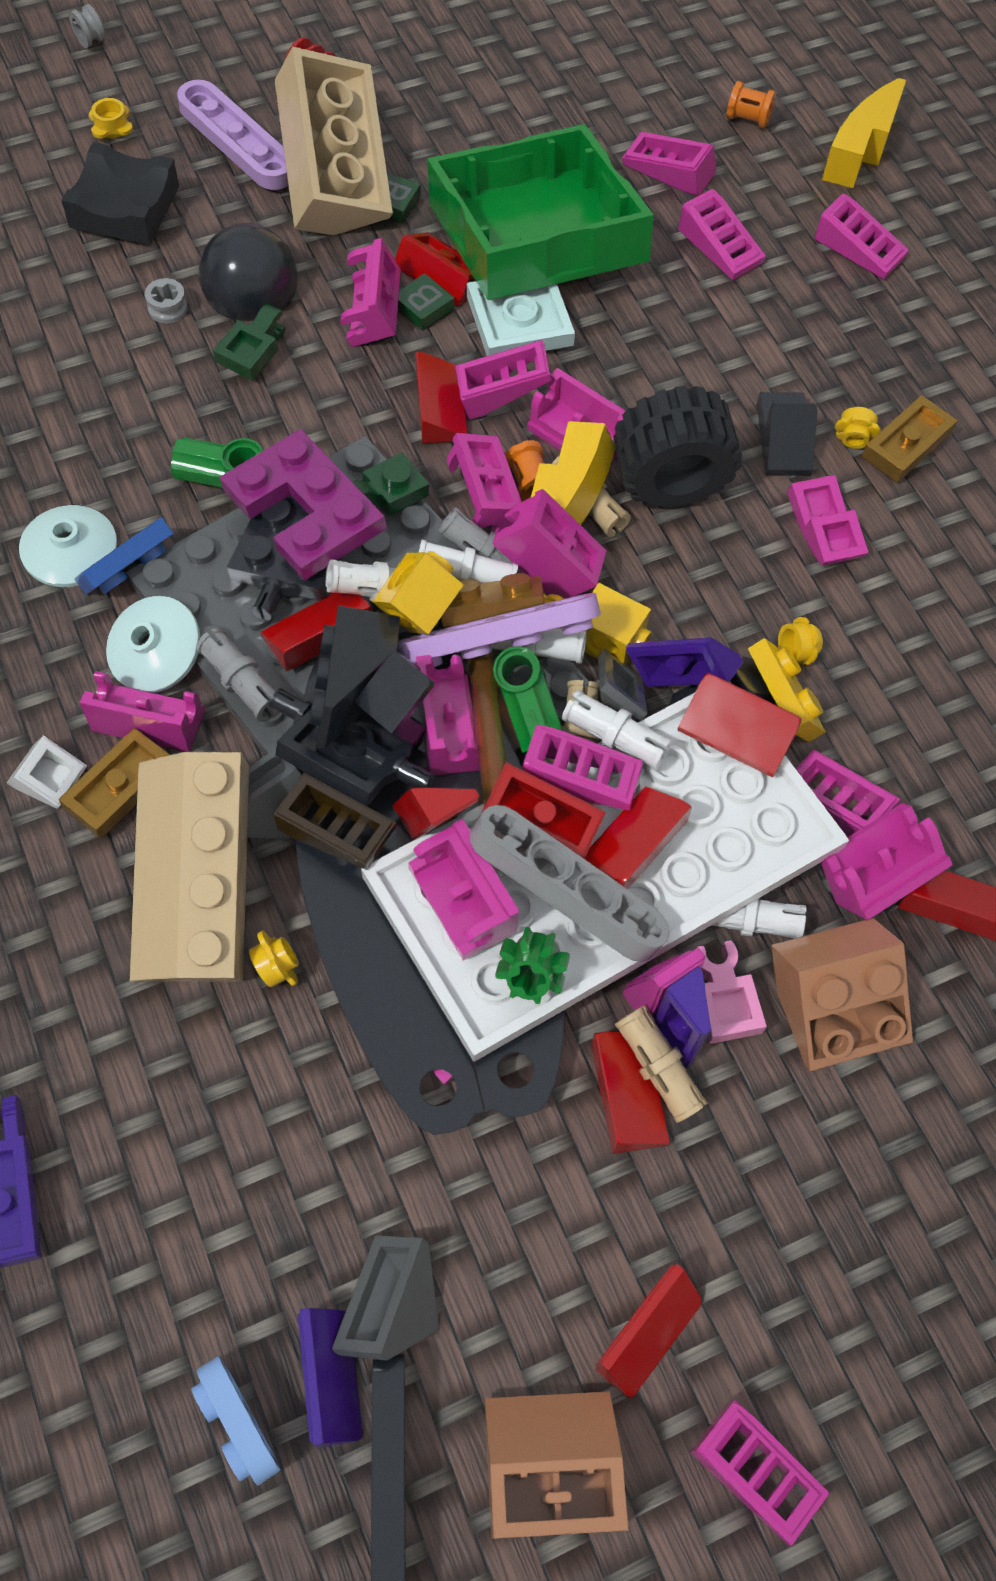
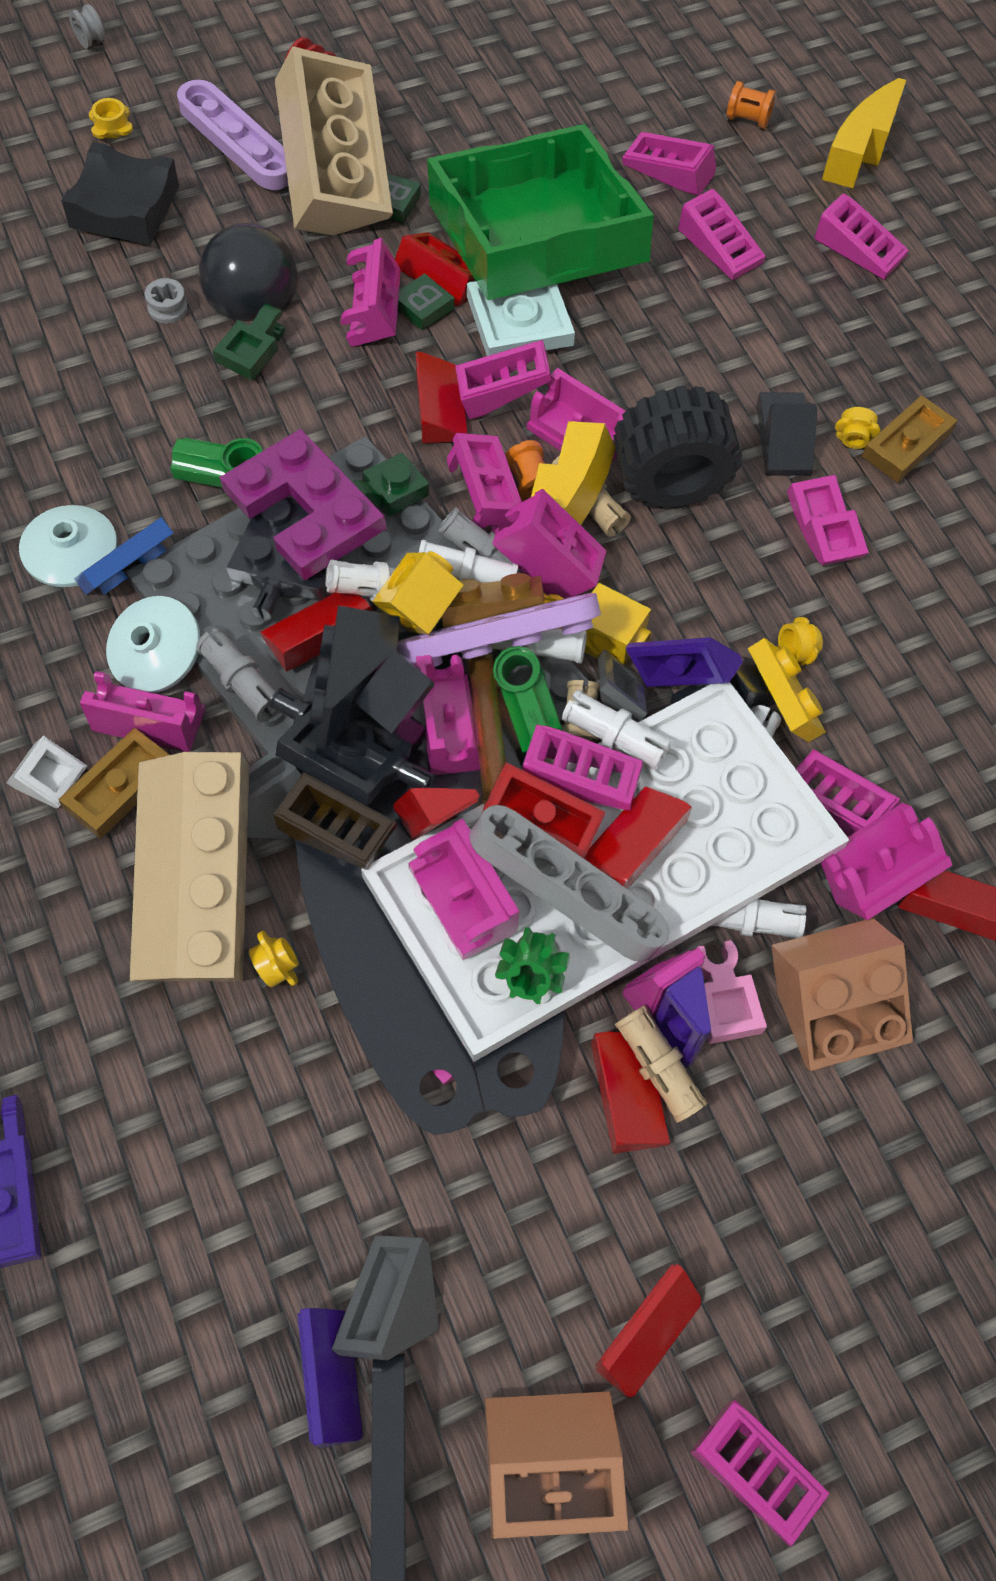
(248, 1448): light blue plate -> none
(739, 724): slope -> none

